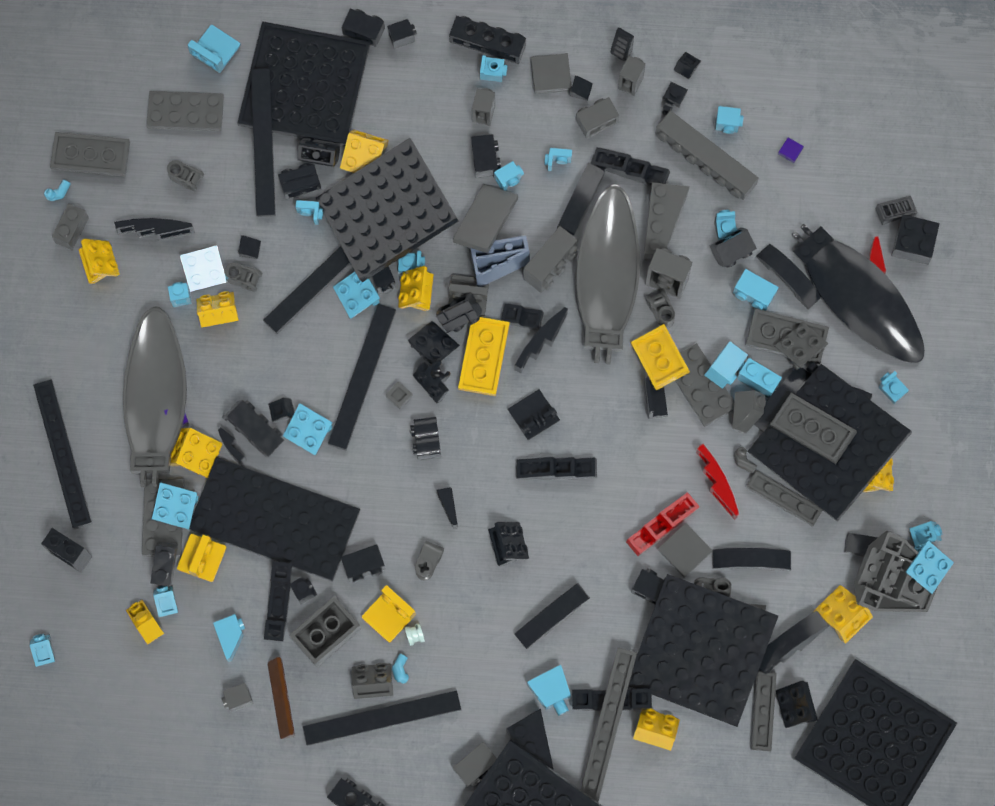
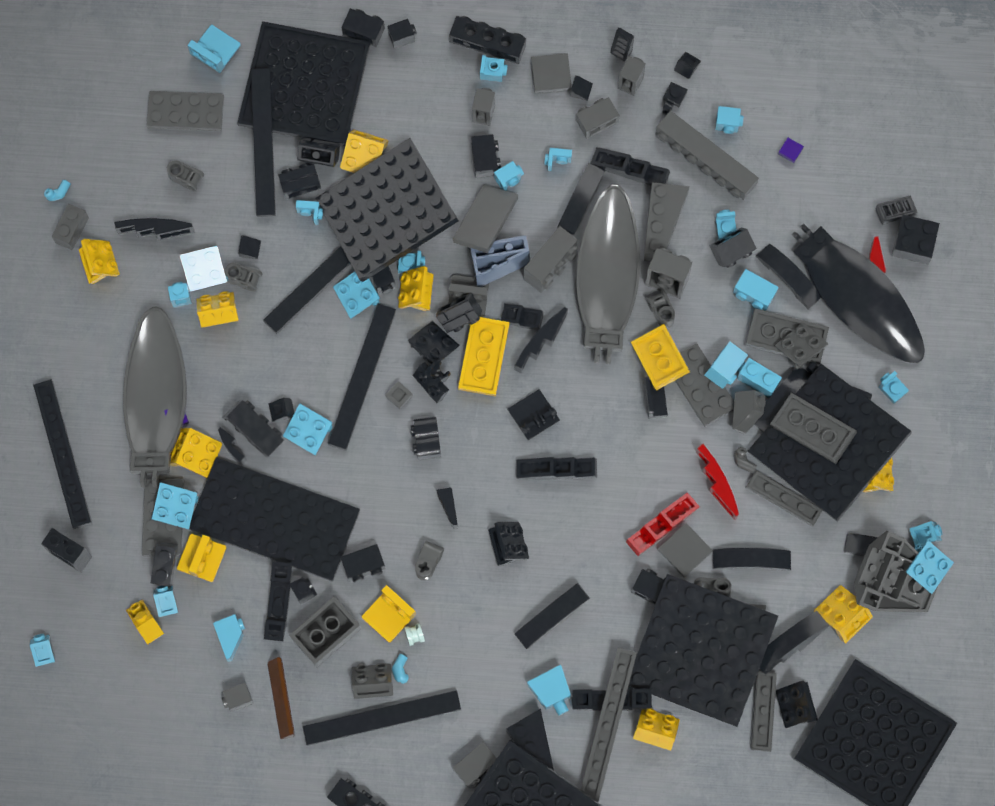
(90, 154): dark grey plate -> none

